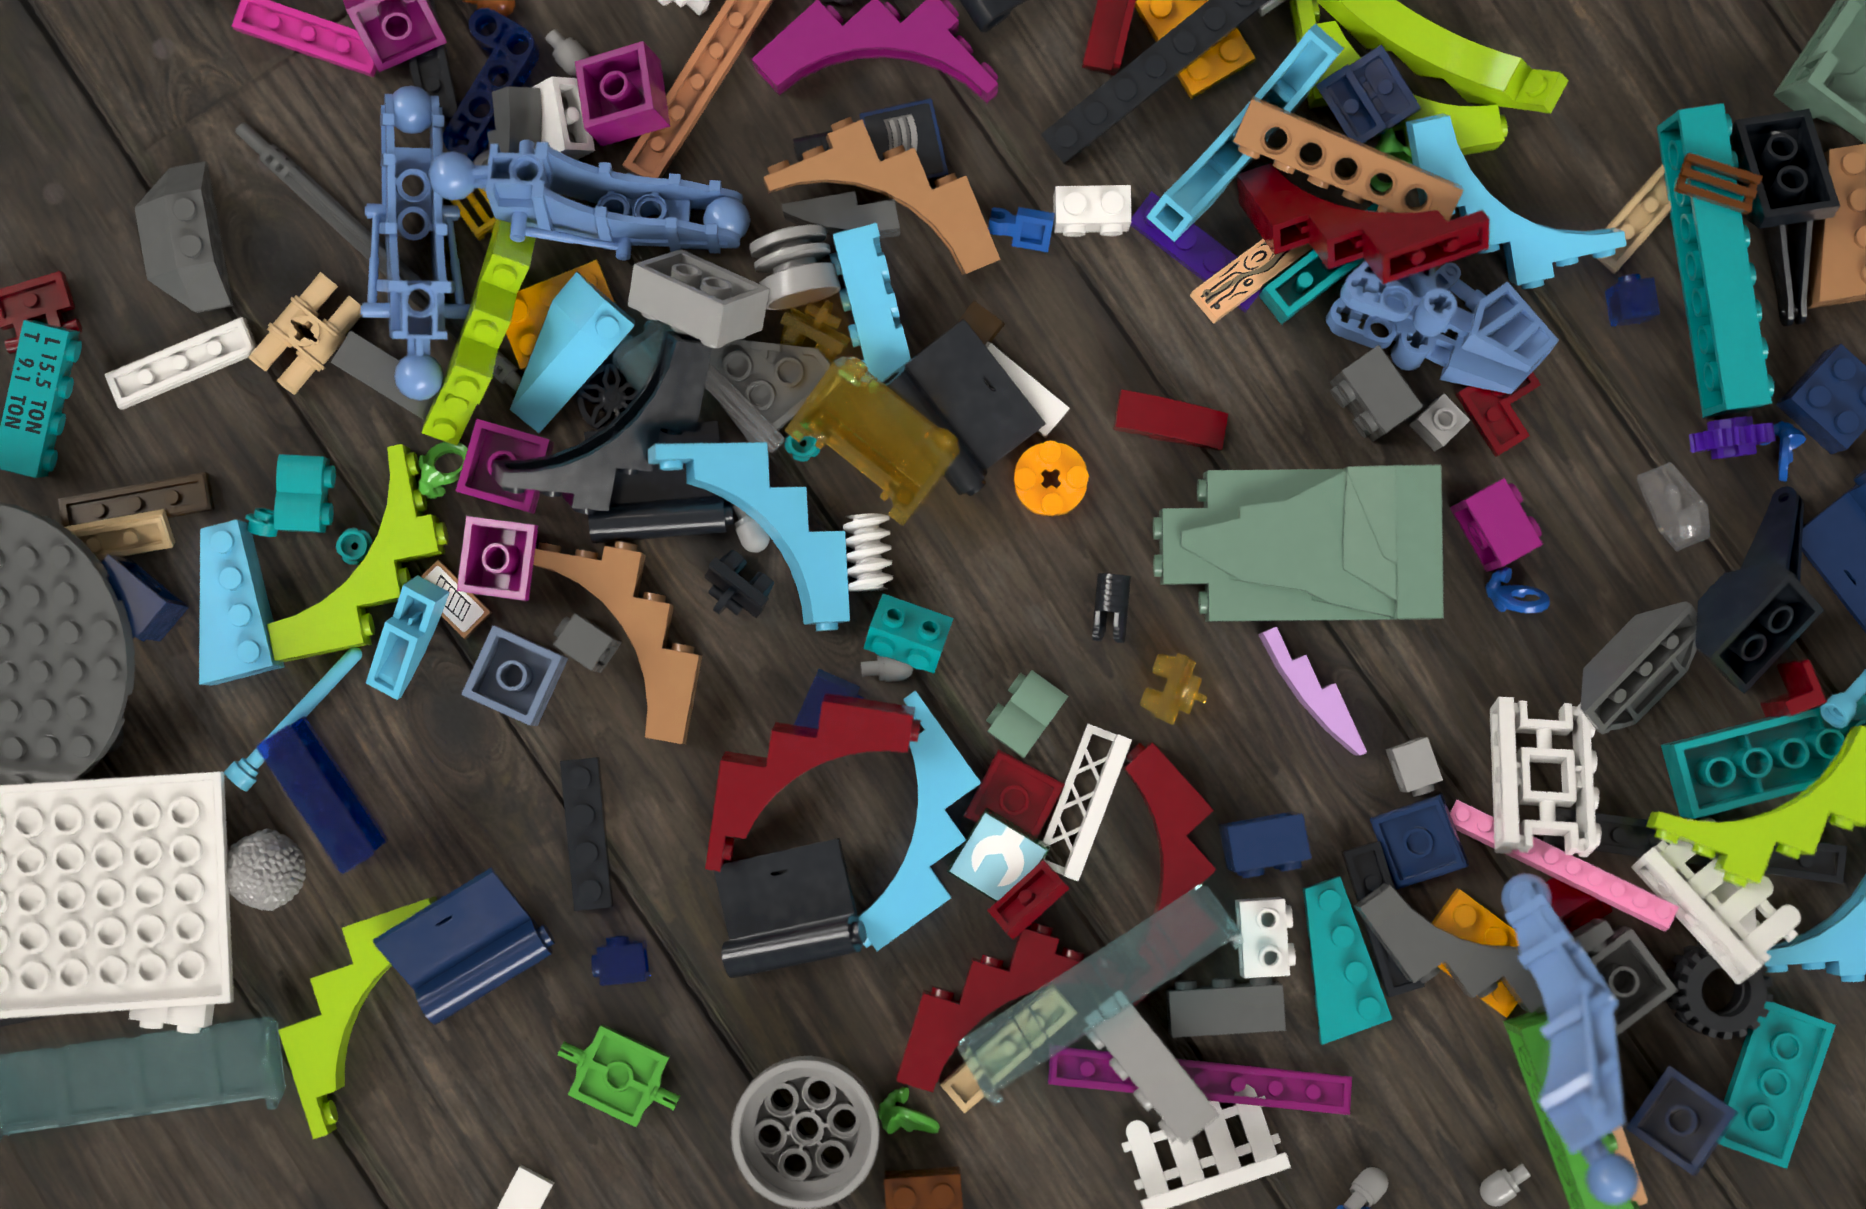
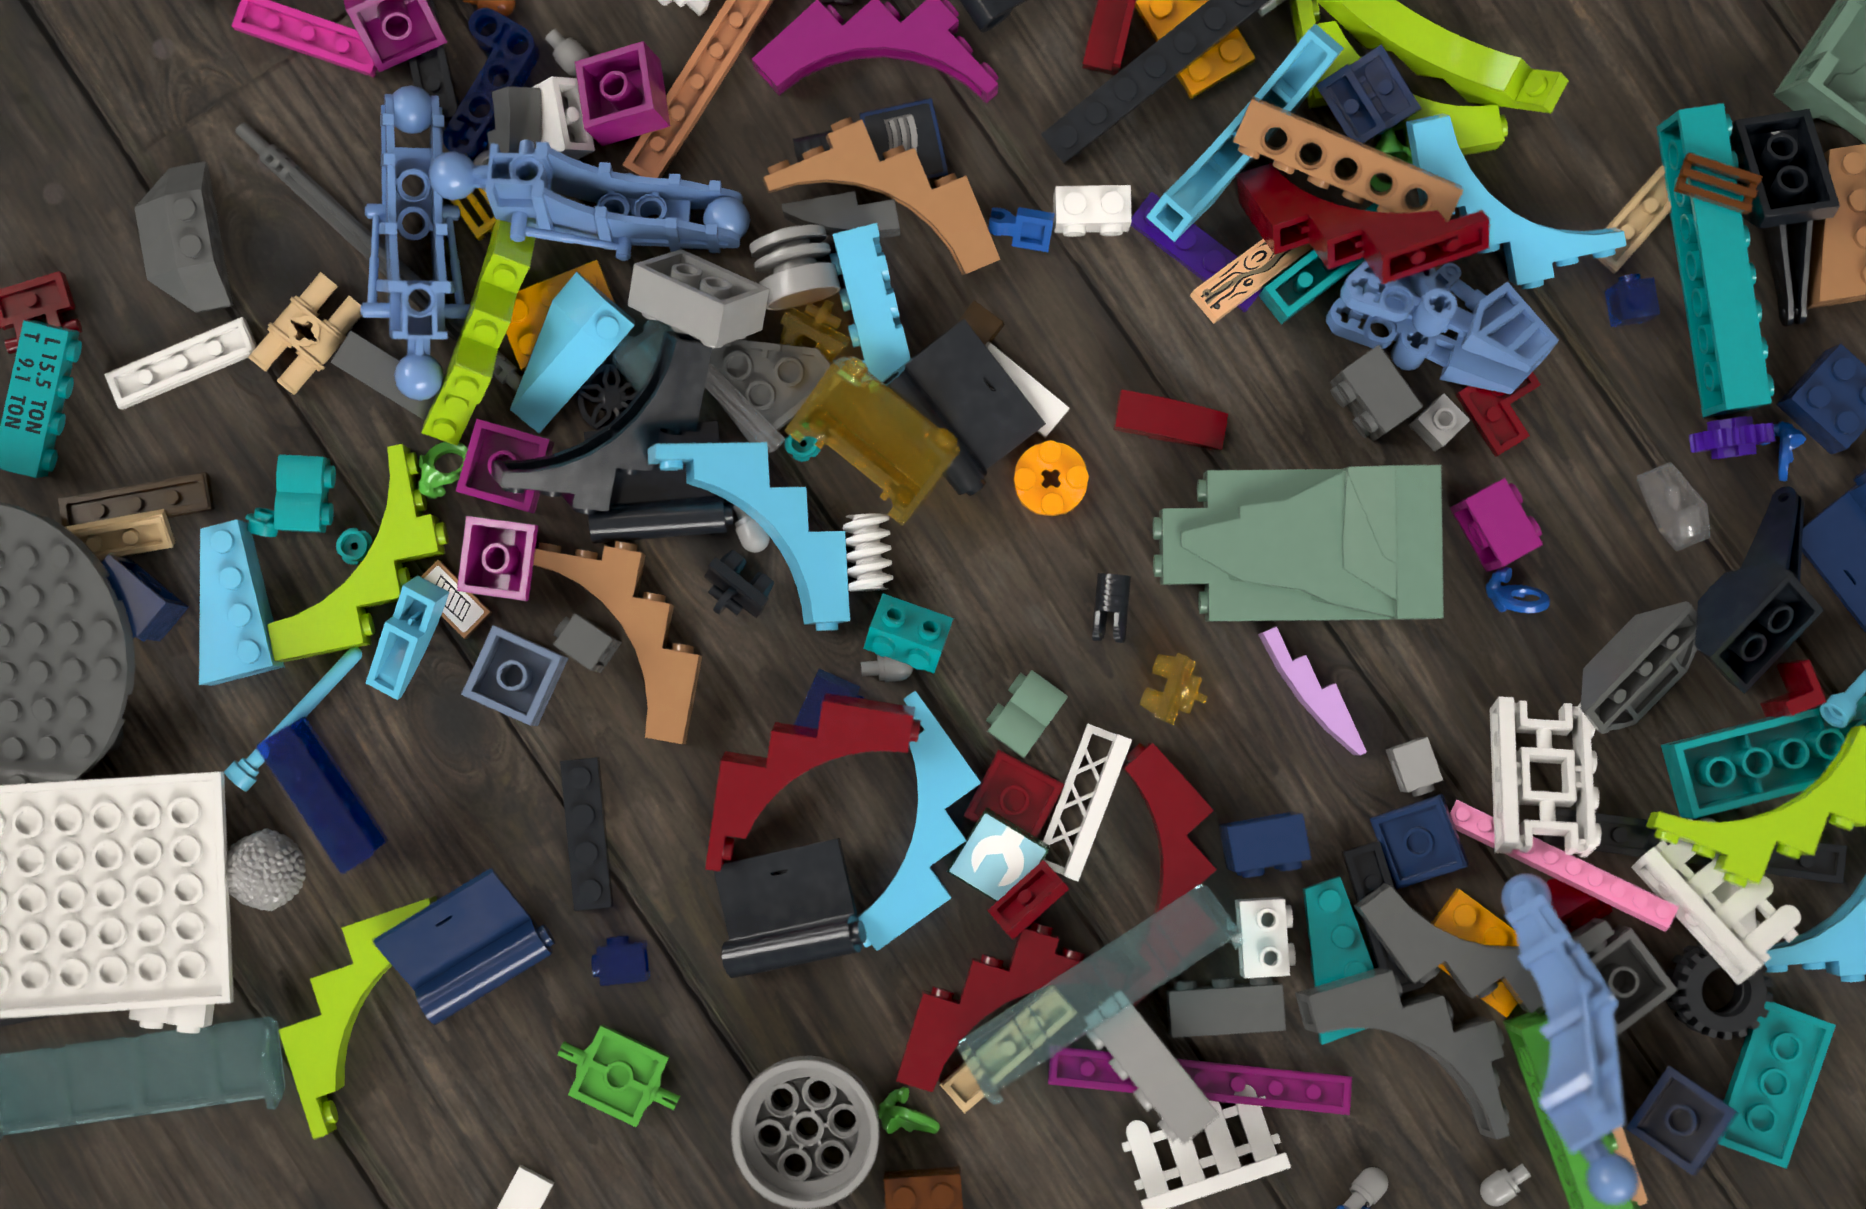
(1460, 1048): none -> dark grey arch

